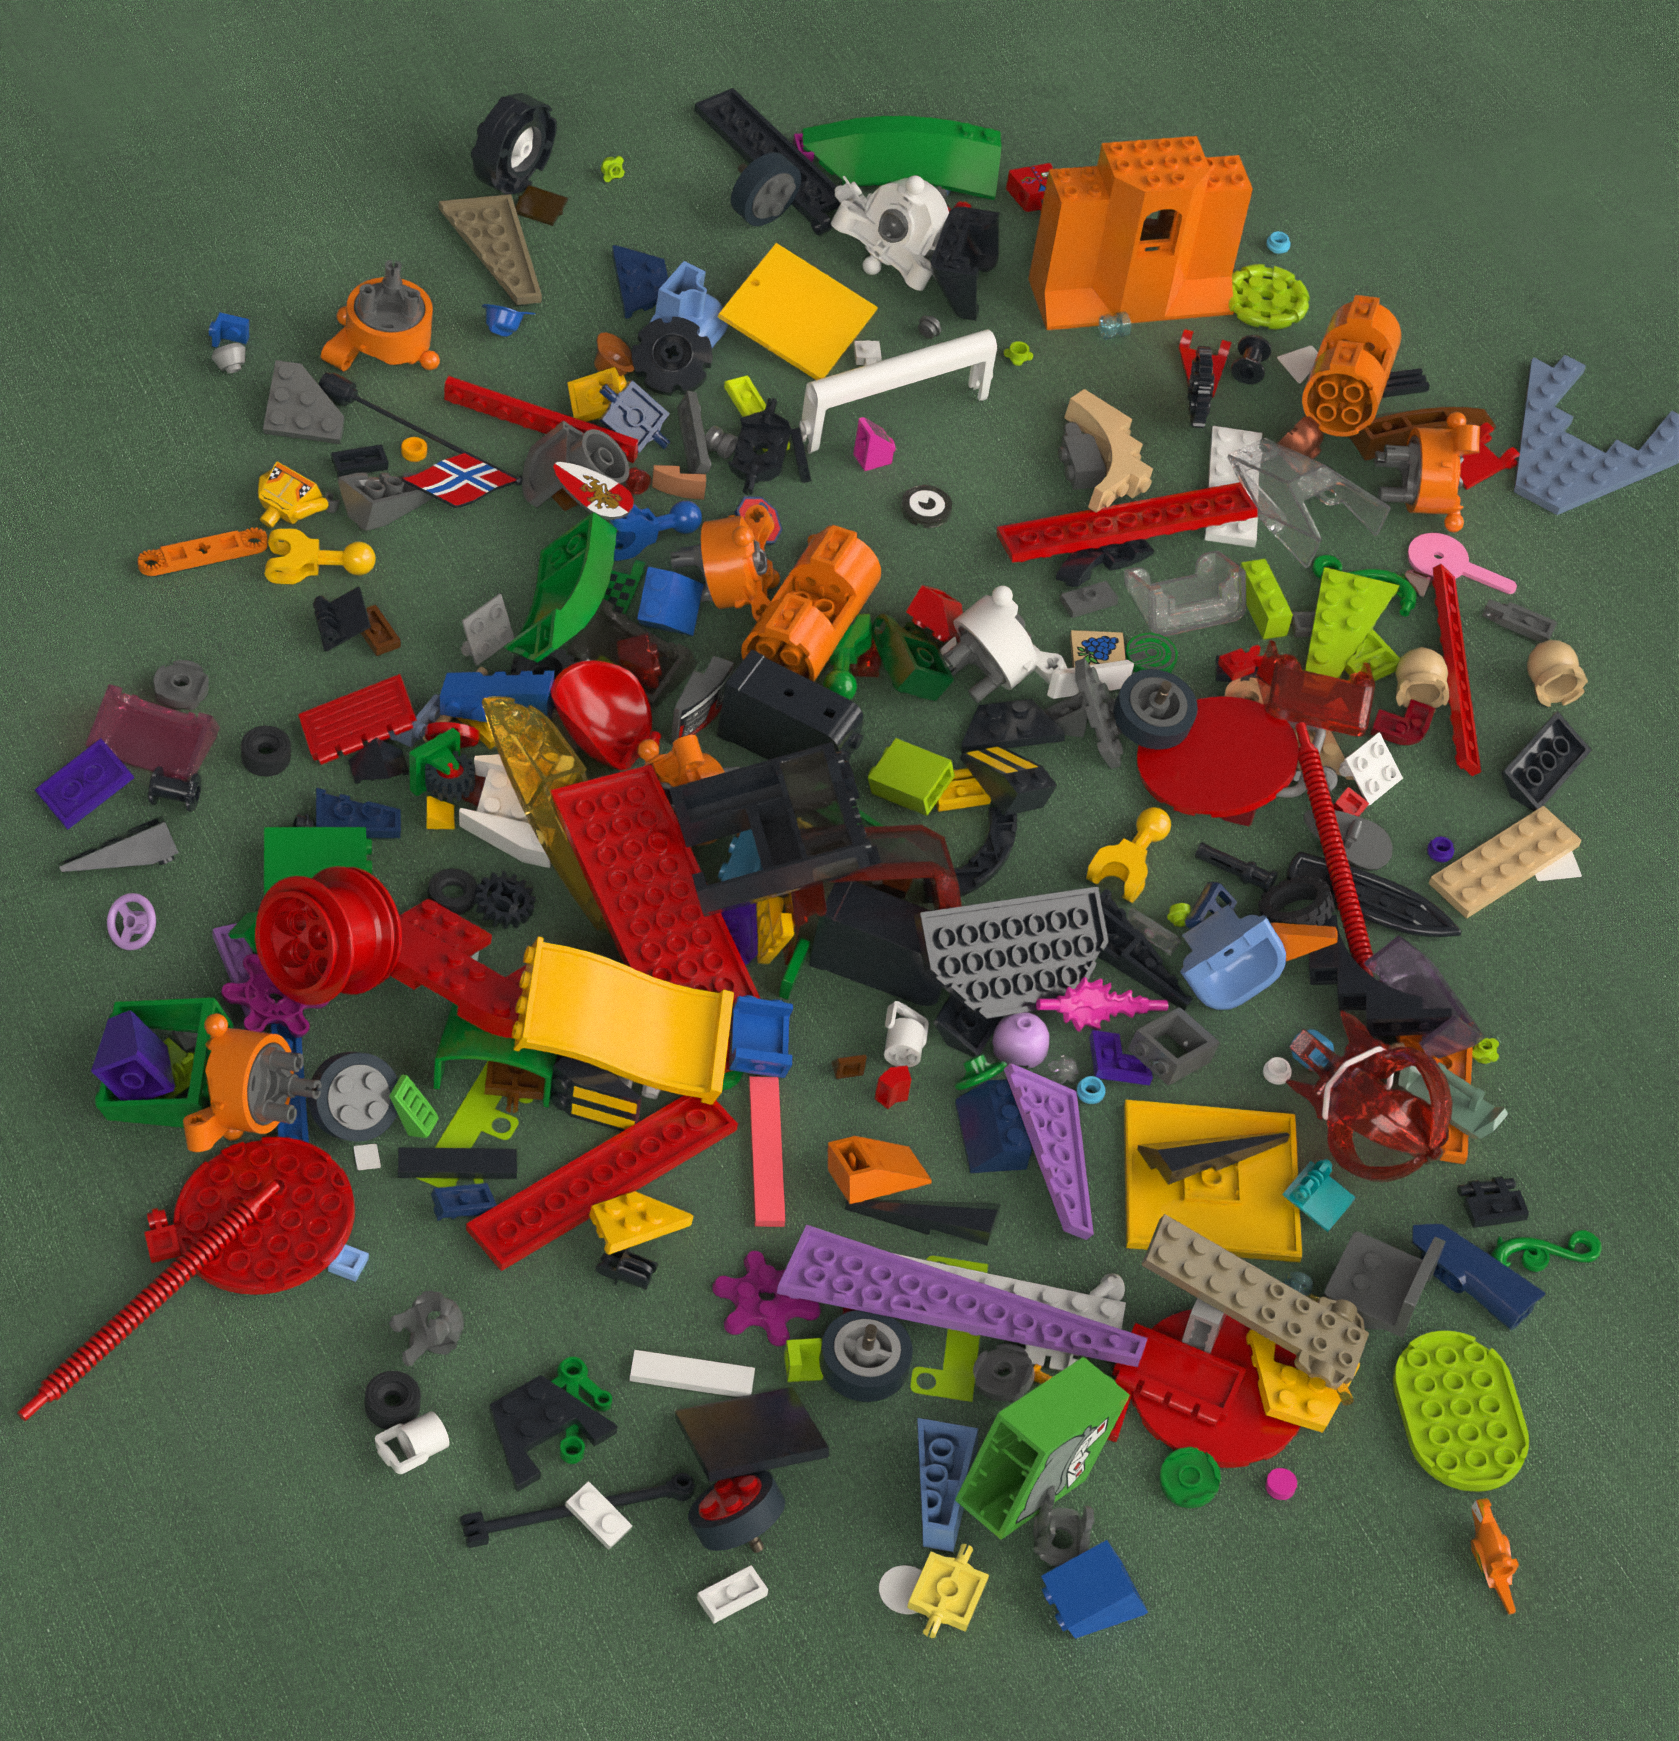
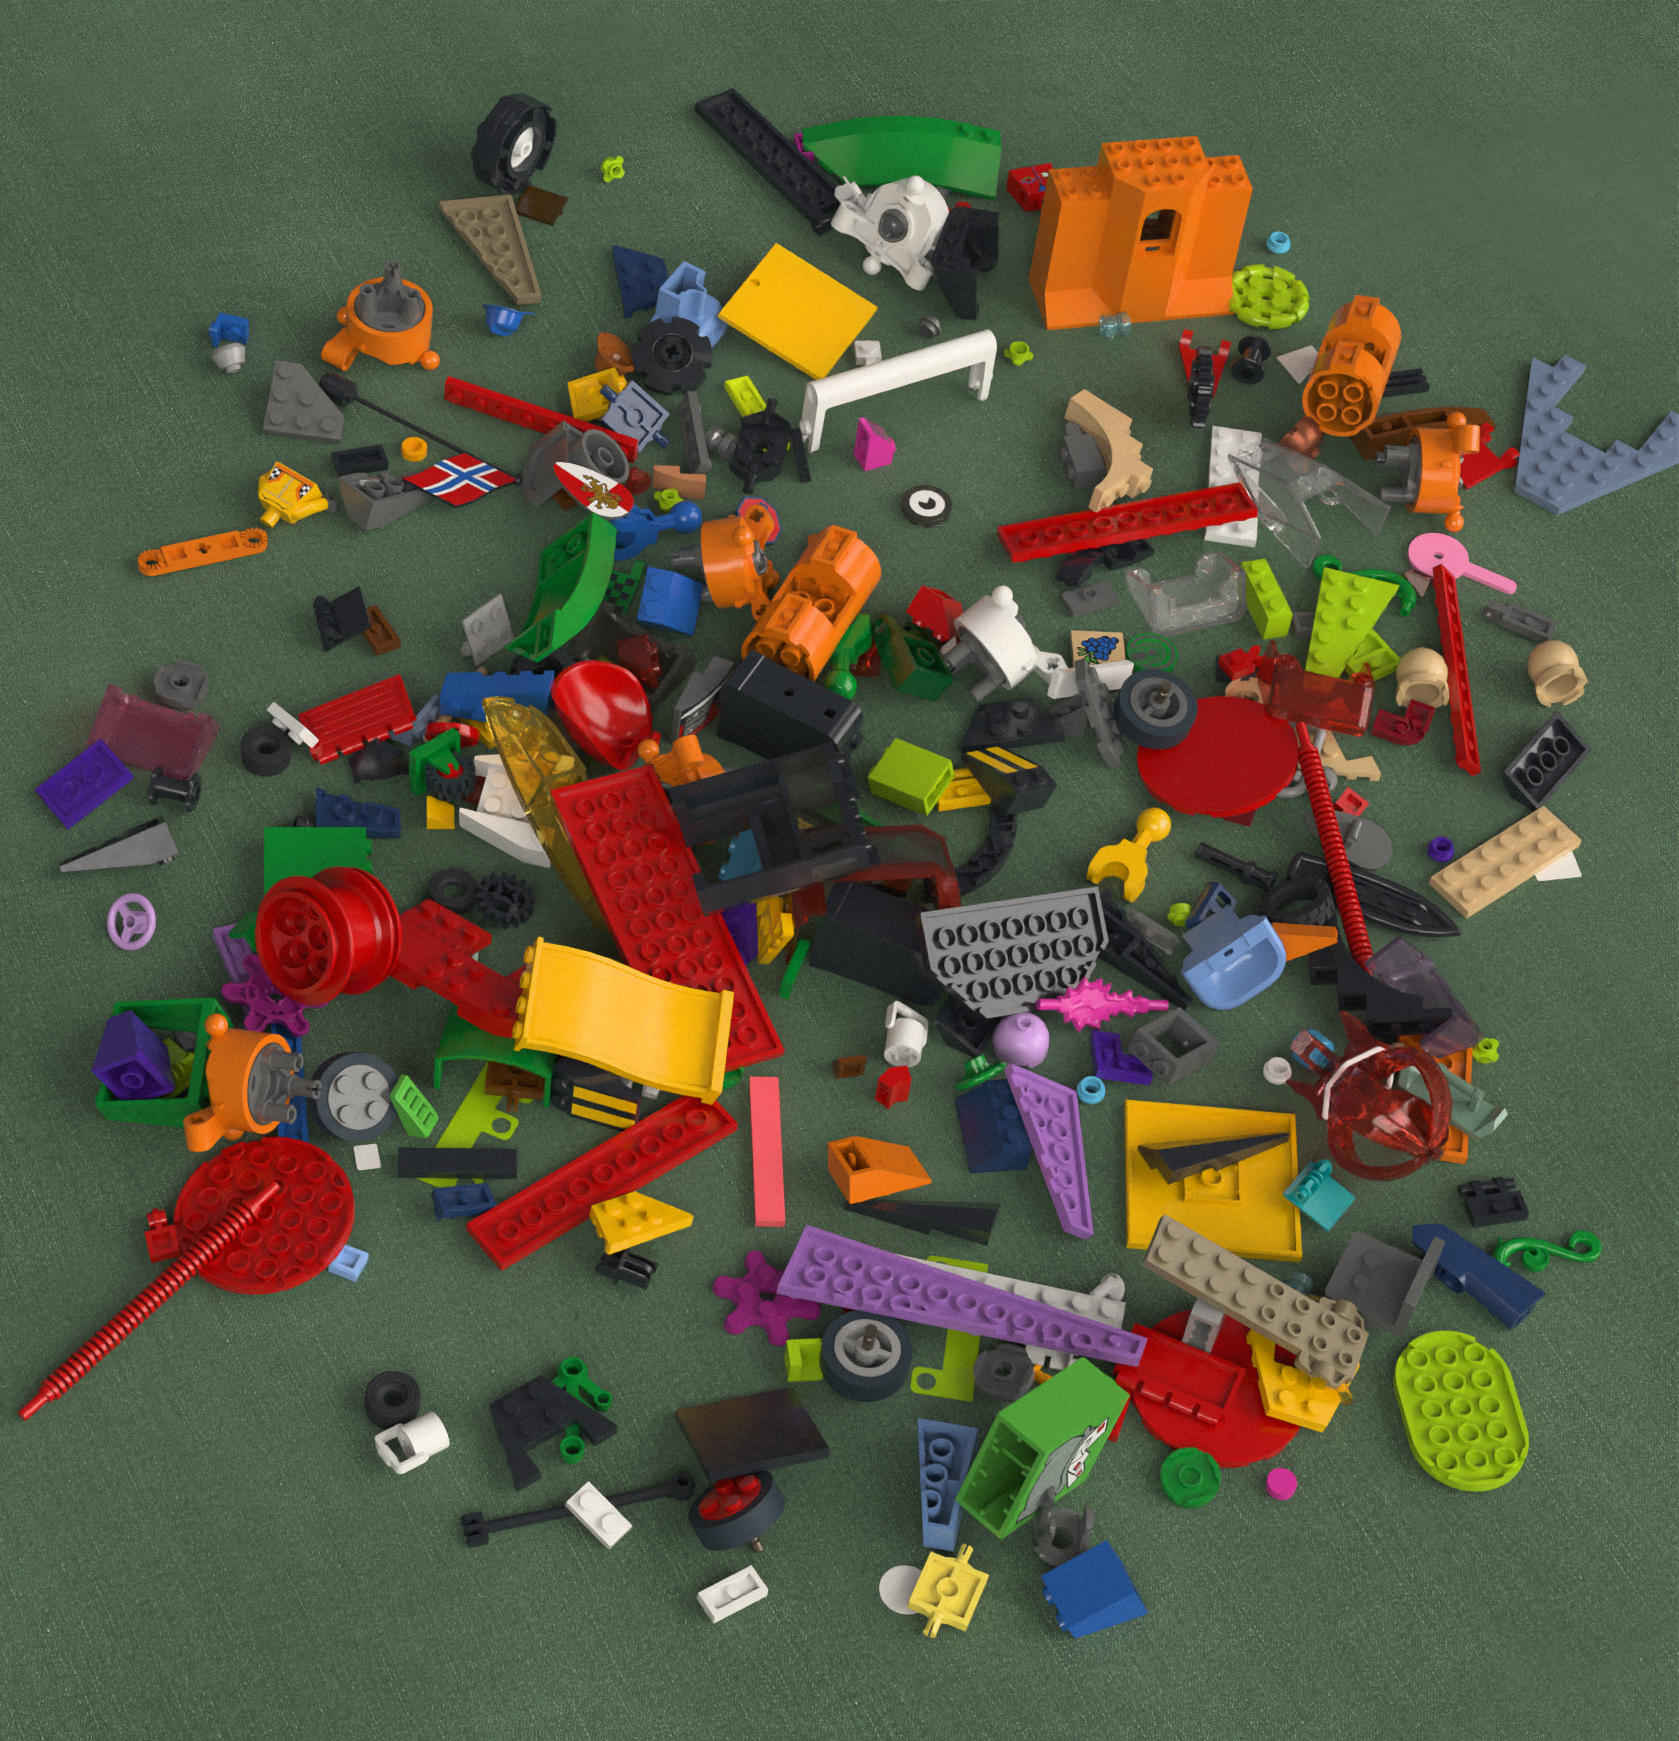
(285, 721): none -> white plate
(304, 556): yellow piece -> none
(436, 1336): dark grey piece -> none
(667, 499): none -> lime plate
(692, 1374): white tile -> none
(760, 1036): blue panel -> none
(765, 188): black wheel -> none
(1067, 1068): clear plate -> none
(1372, 768): white hinge -> none
(1493, 1553): orange animal -> none

